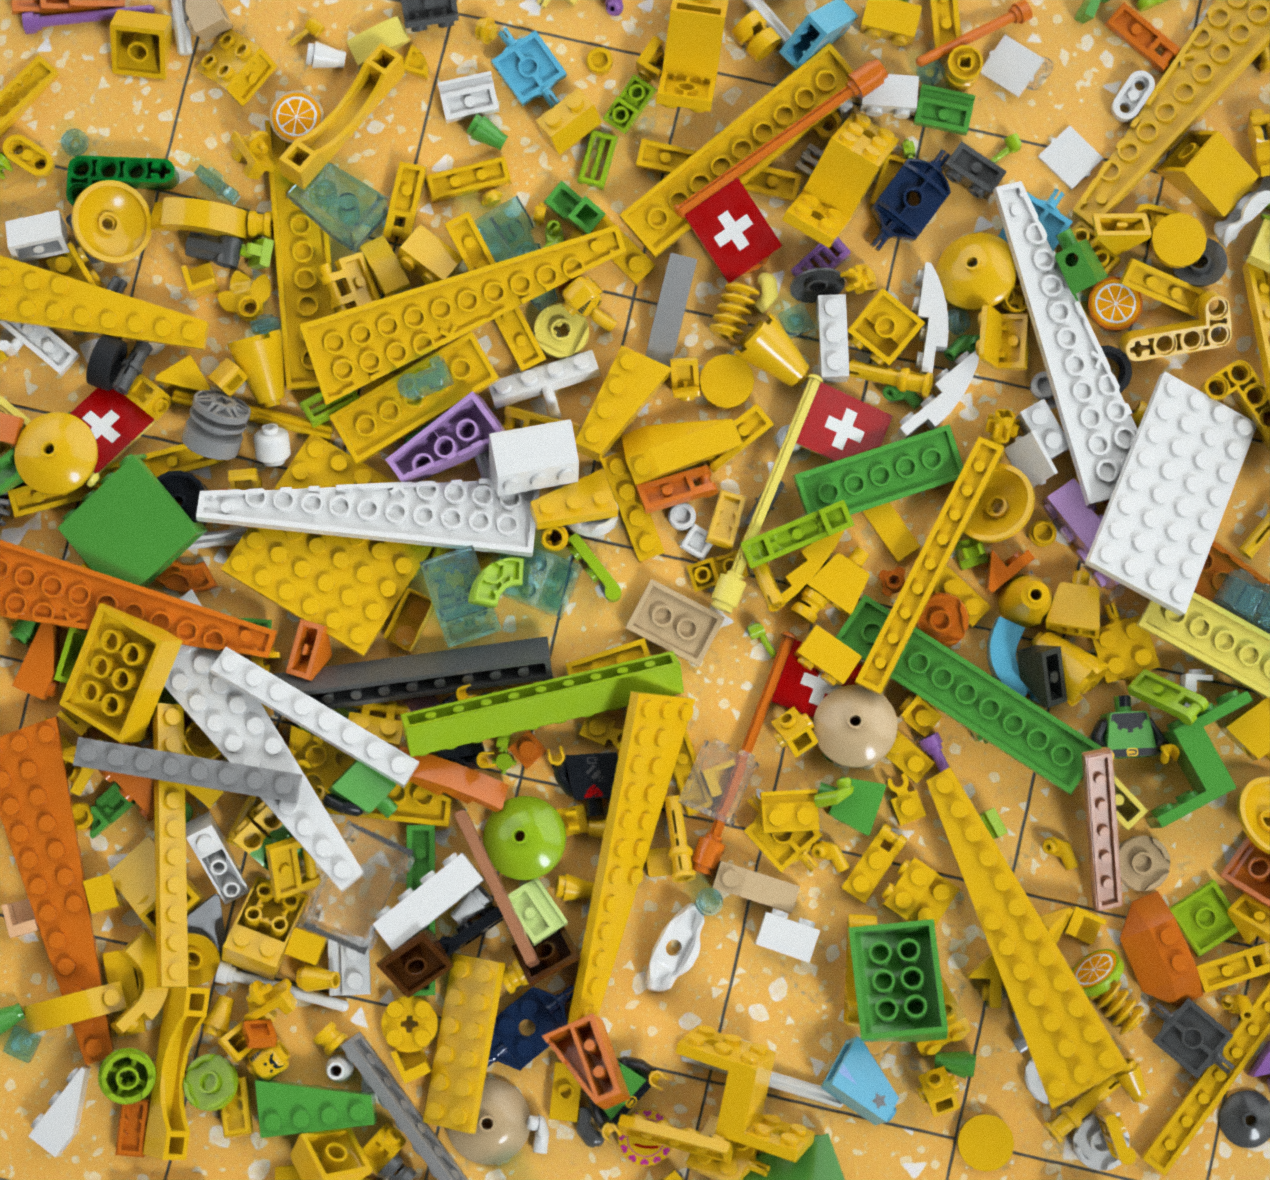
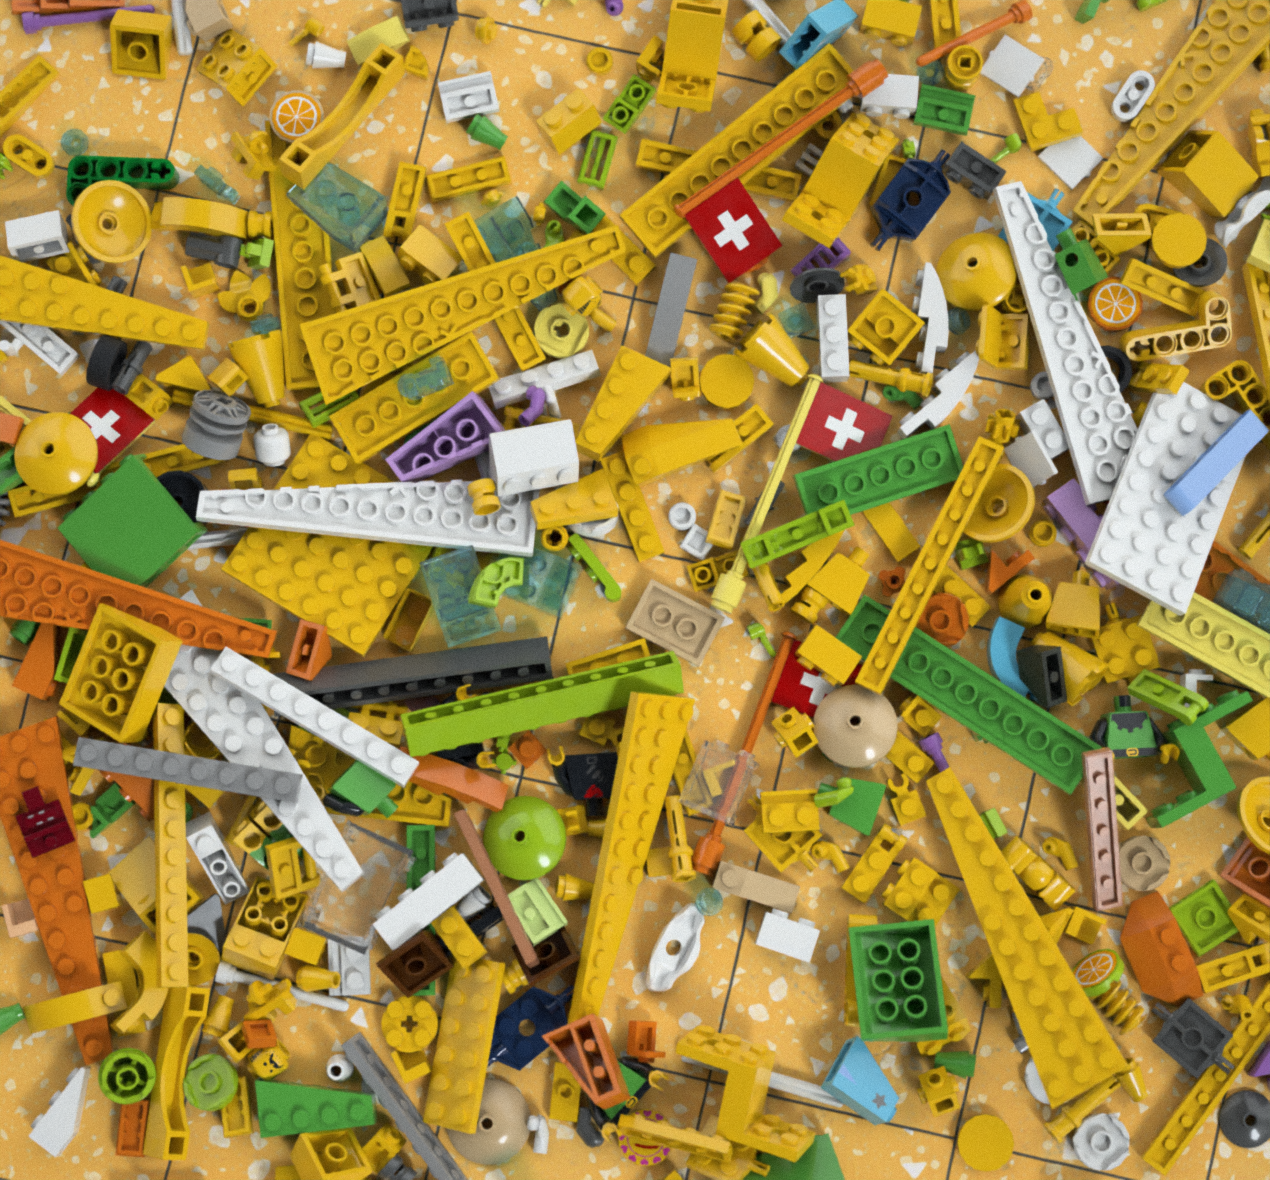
(22, 1044): clear light blue plate -> none
(44, 824): none -> dark red piece
(187, 576): orange tile -> none
(330, 1038): yellow wheel -> none
(459, 937): none -> yellow plate
(483, 496): none -> yellow wheel
(528, 68): medium azure plate -> none
(536, 406): none -> medium lavender arm
(642, 1041): none -> orange bracket
(676, 489): orange plate -> none
(961, 345): bright green arm -> none
(1037, 873): none -> yellow piece
(1044, 129): none -> yellow plate
(1112, 1130): yellow plate -> none
(1142, 37): orange plate -> none
(1158, 378): none -> yellow plate
(1216, 462): none -> light blue beam

